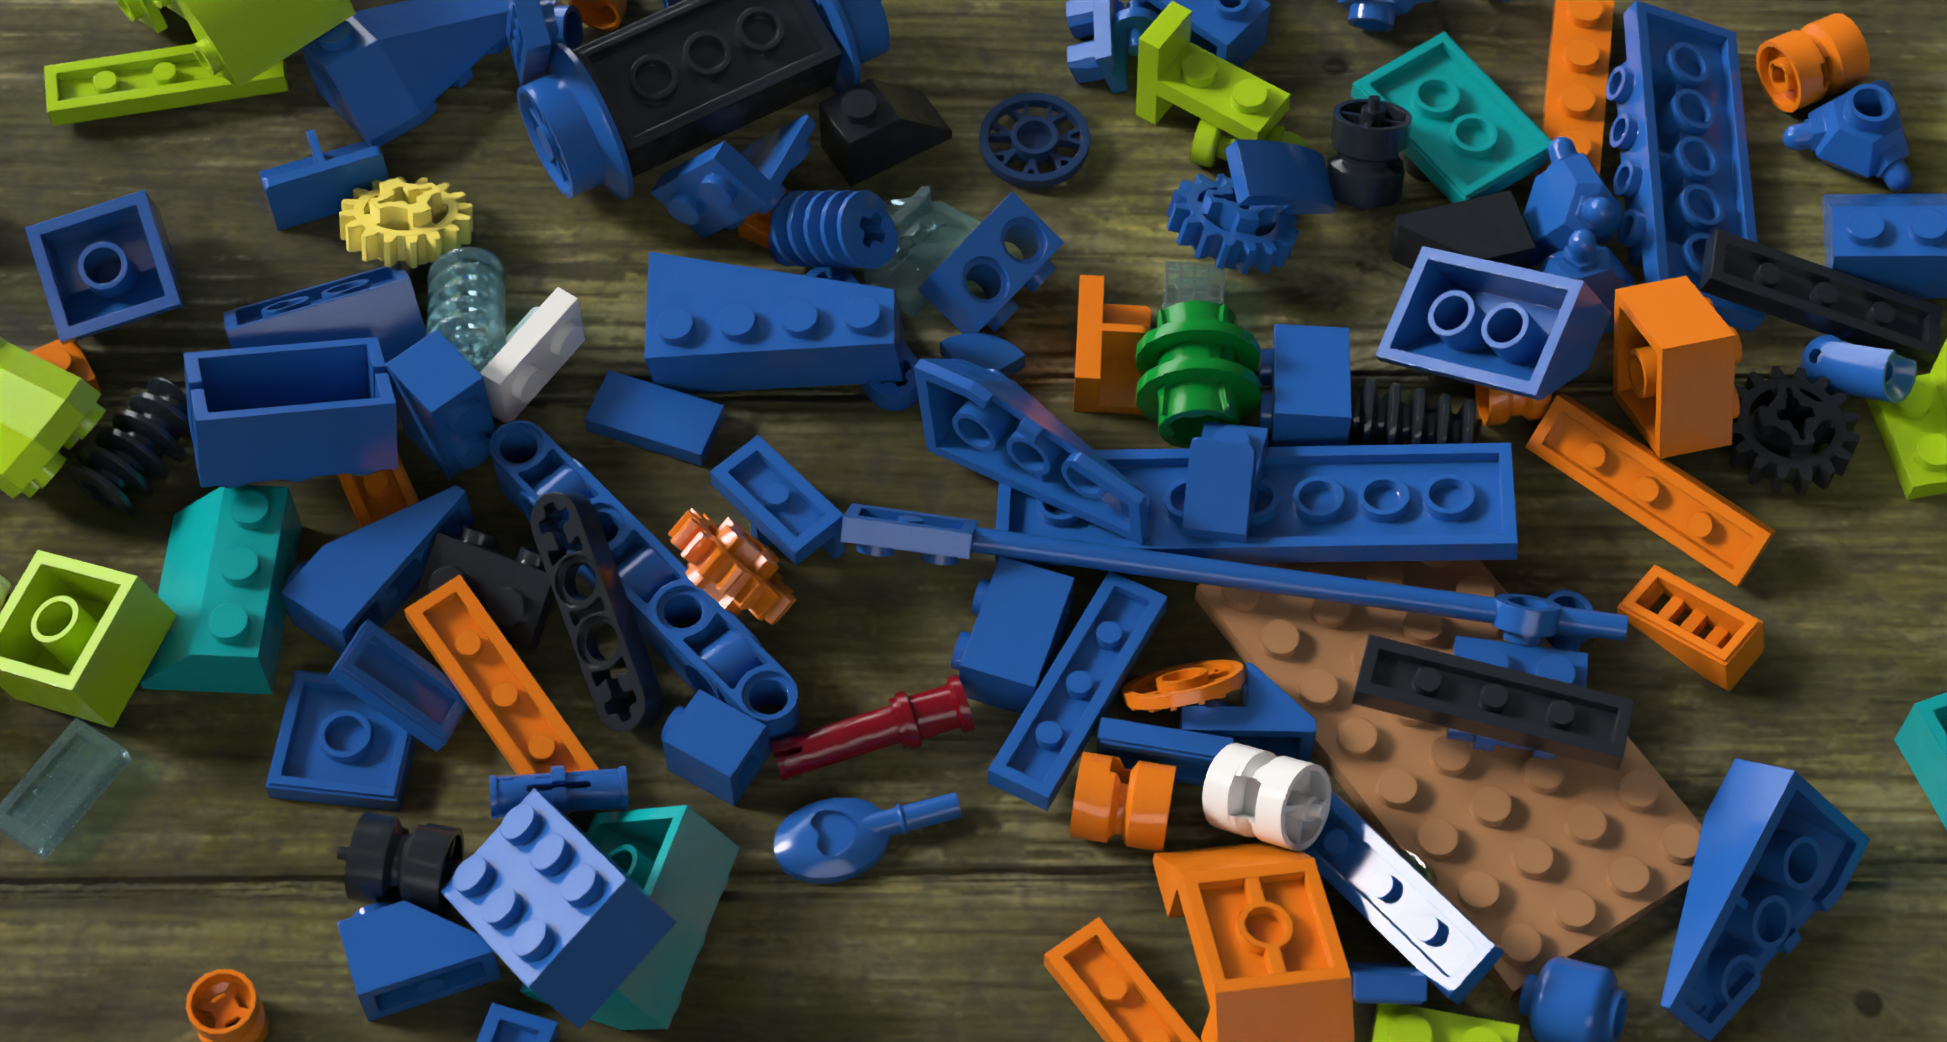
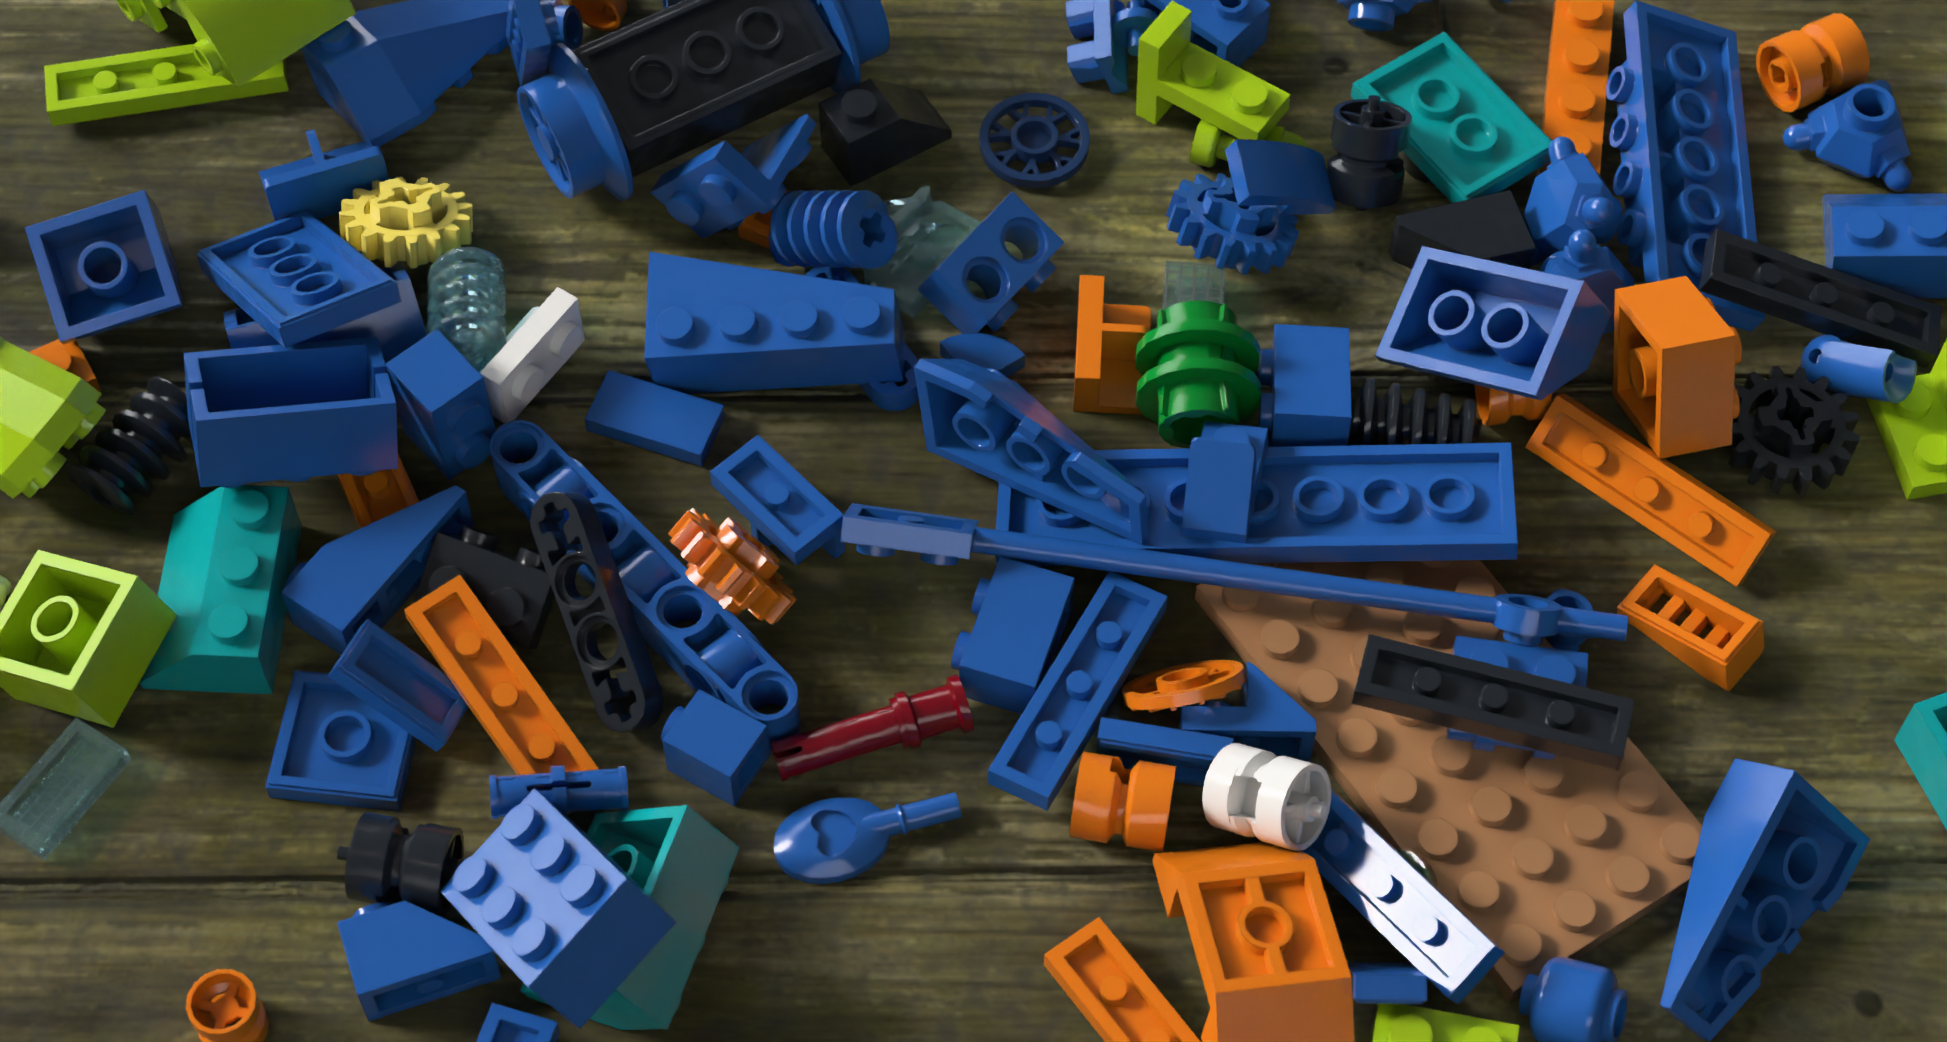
(297, 278): none -> blue tile

